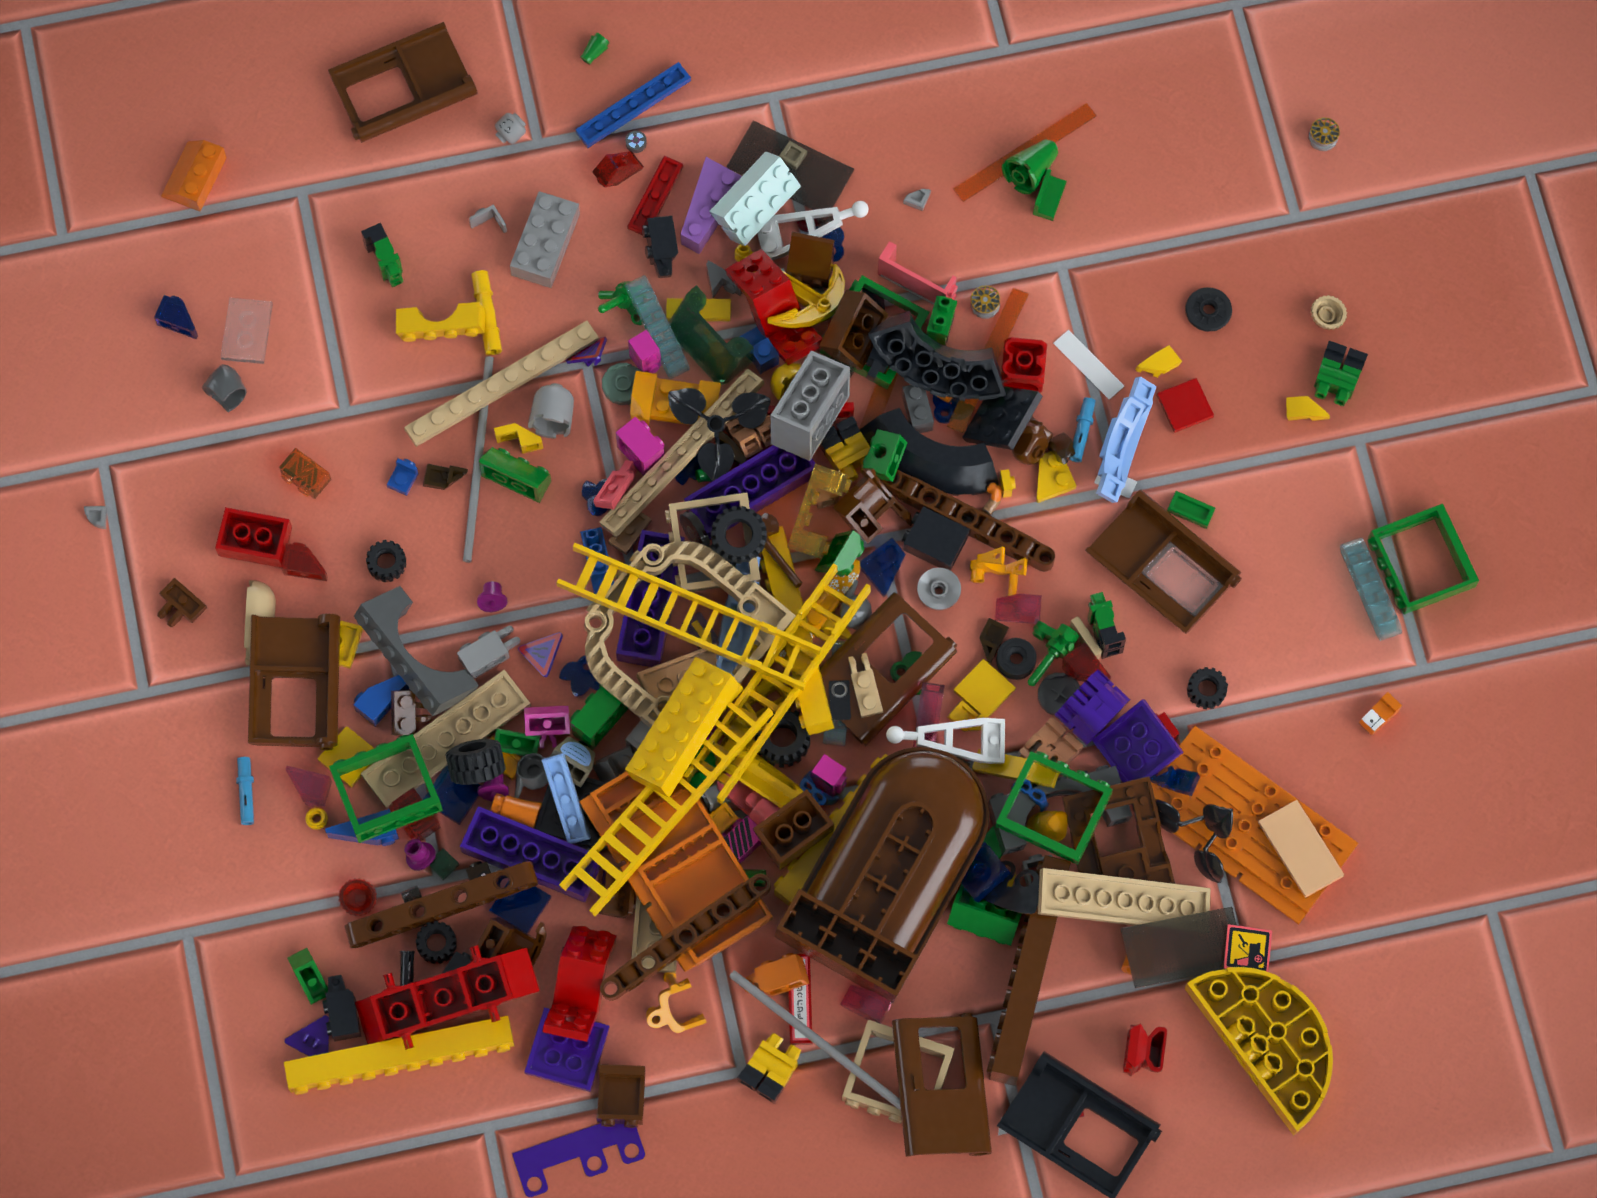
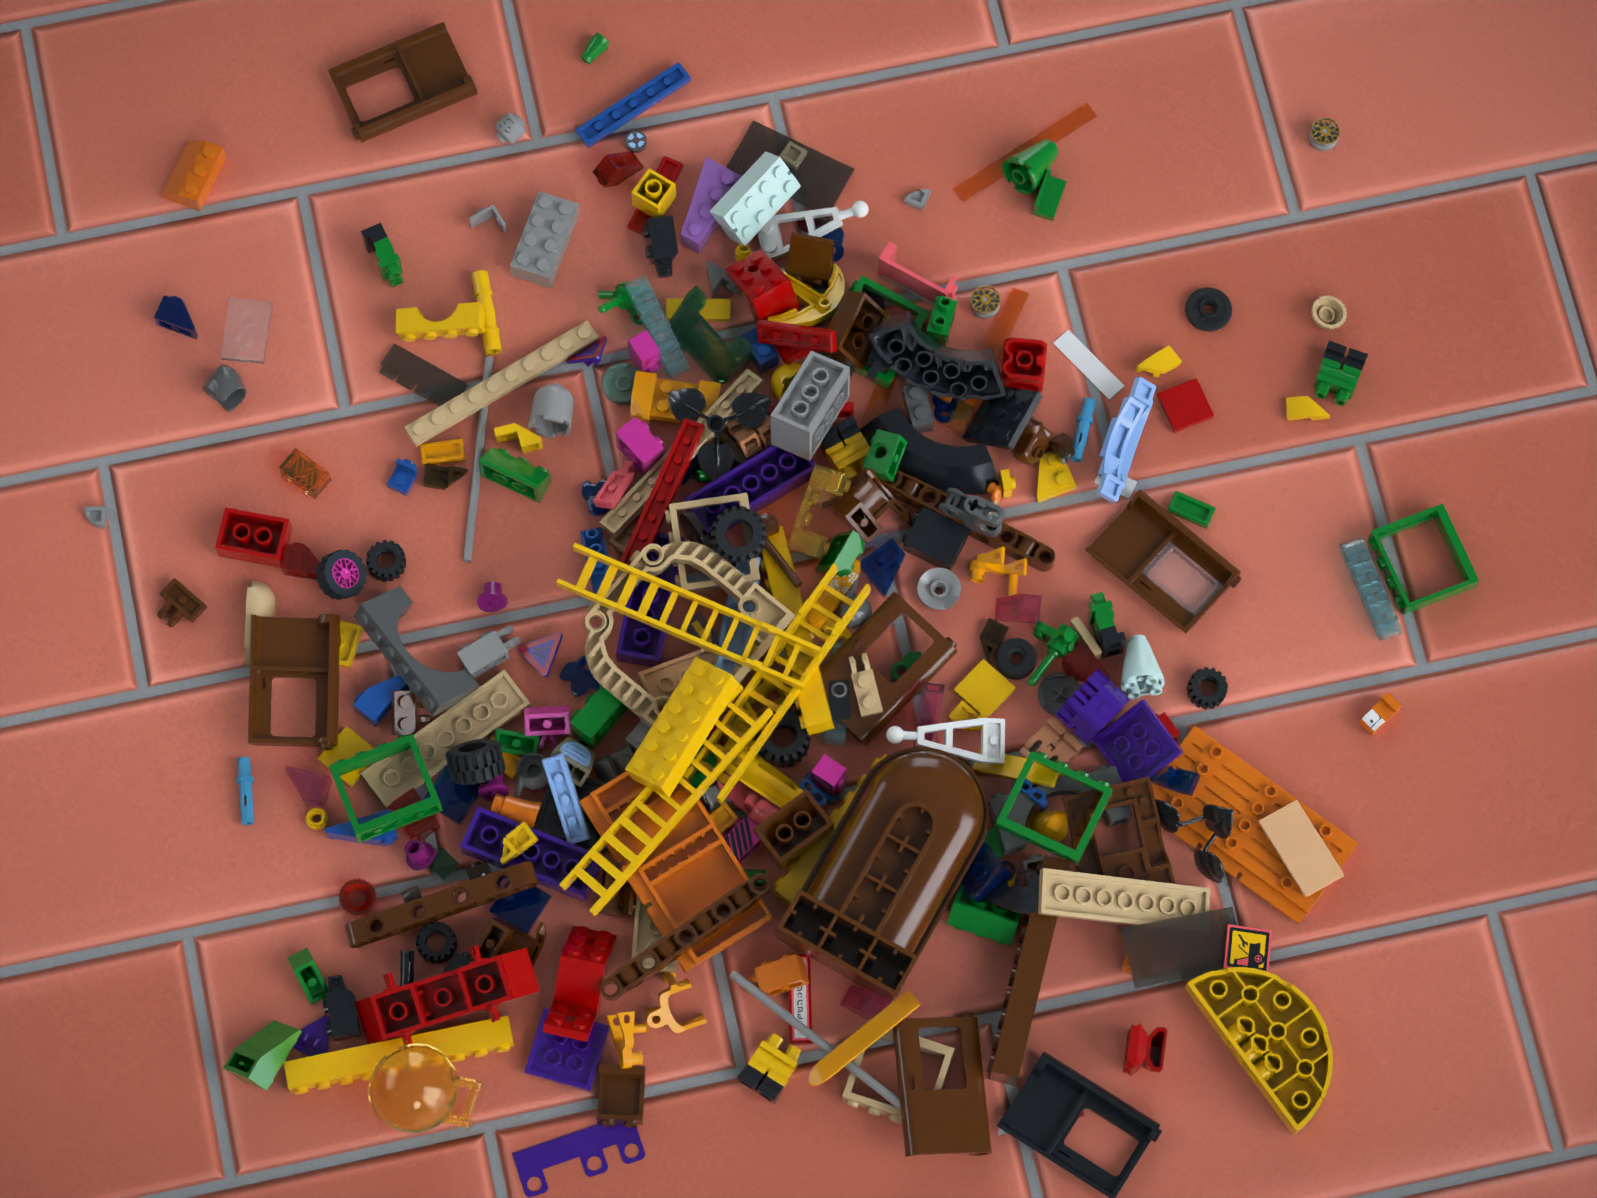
(262, 1054): none -> green slope
(341, 574): none -> black wheel
(419, 1090): none -> clear yellow windscreen
(427, 377): none -> clear smoke windscreen
(443, 452): none -> light orange tile
(517, 842): none -> yellow slope
(624, 1040): none -> light orange piece
(653, 194): none -> yellow head
(665, 488): none -> red plate
(796, 336): none -> red tile
(863, 1038): none -> light orange piece
(973, 512): none -> dark grey piece
(1140, 669): none -> light aqua cone

